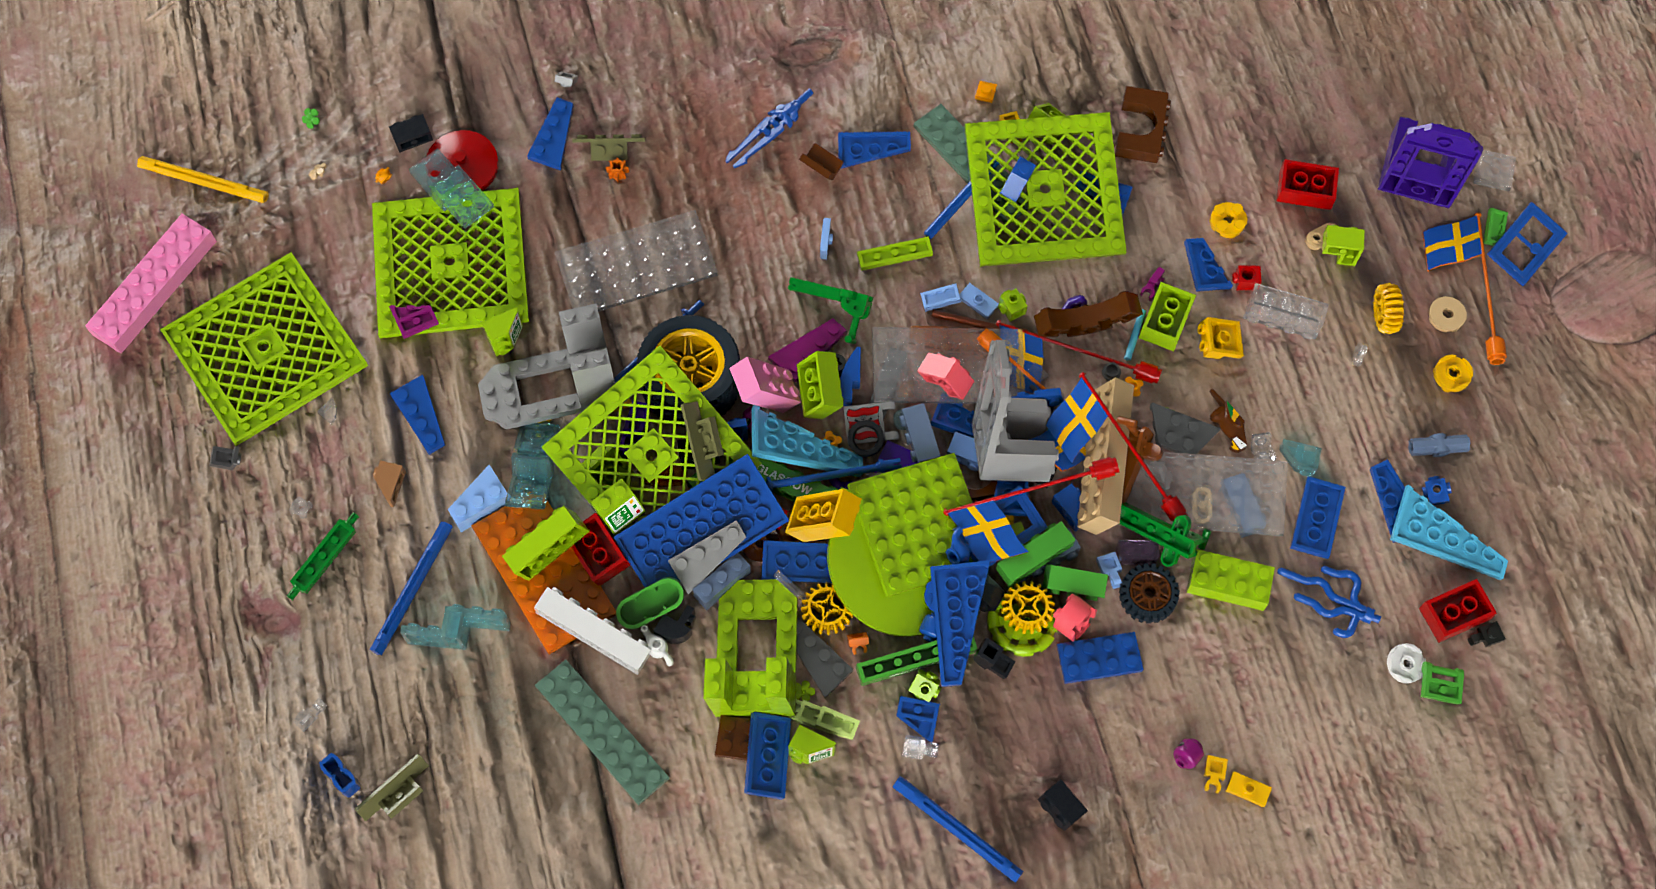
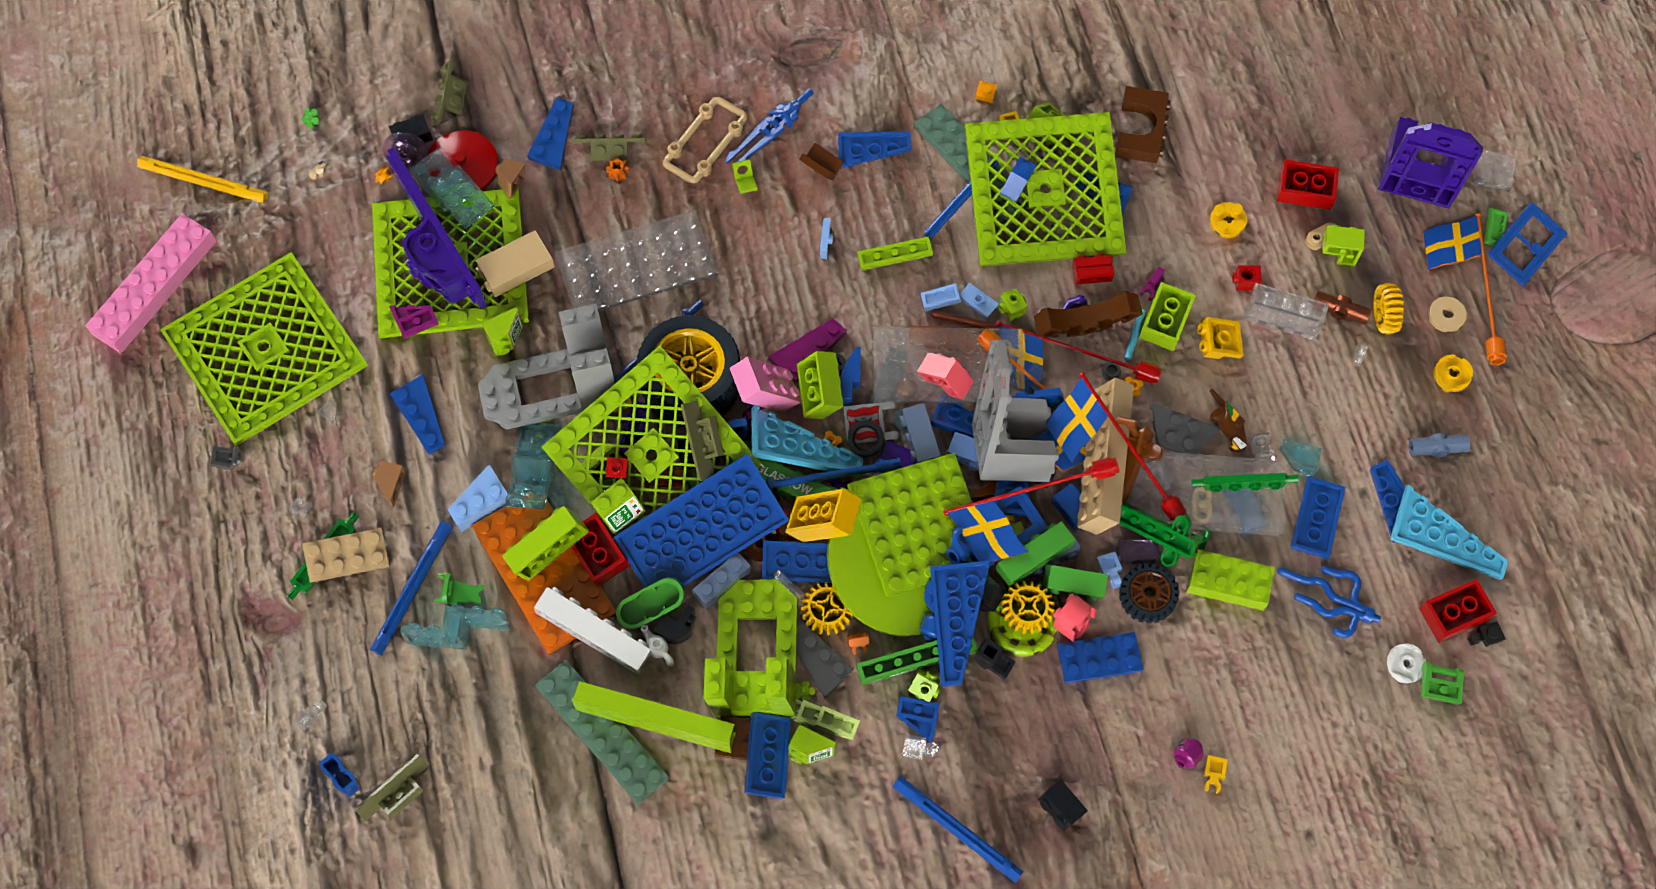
(345, 555): none -> tan plate
(408, 146): none -> clear purple hat
(430, 249): none -> dark purple piece
(450, 95): none -> olive bracket
(456, 592): none -> bright green hair
(510, 175): none -> medium nougat slope
(514, 264): none -> tan brick
(566, 79): light grey plate -> none
(617, 467): none -> red brick
(654, 717): none -> lime tile
(702, 558): light grey wing -> none
(704, 167): none -> tan bar
(745, 181): none -> lime bracket
(852, 302): green piece -> none
(1092, 269): none -> red brick
(1204, 269): blue wing -> none
(1238, 482): none -> green plate
(1248, 789): yellow plate -> none
(1343, 307): none -> copper piece
(1437, 498): blue brick -> none

